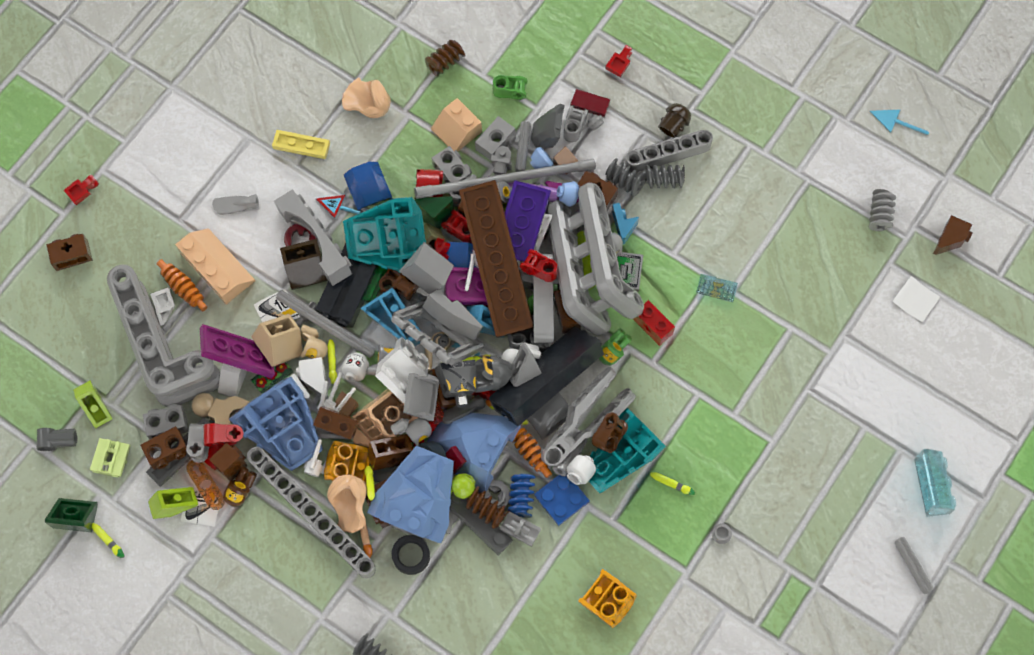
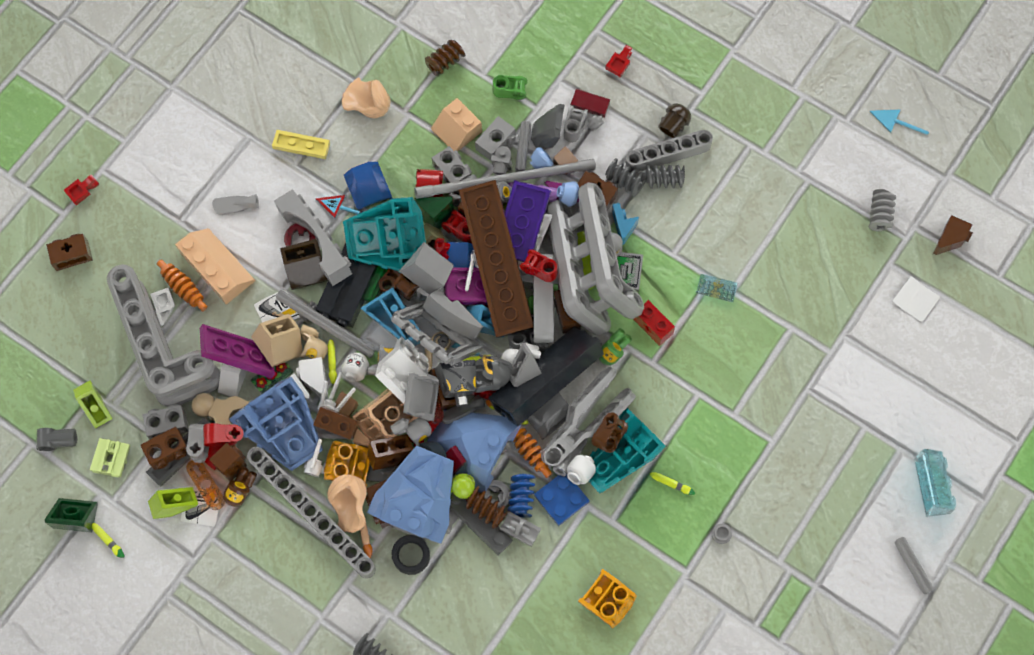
(370, 482): neon yellow piece -> none

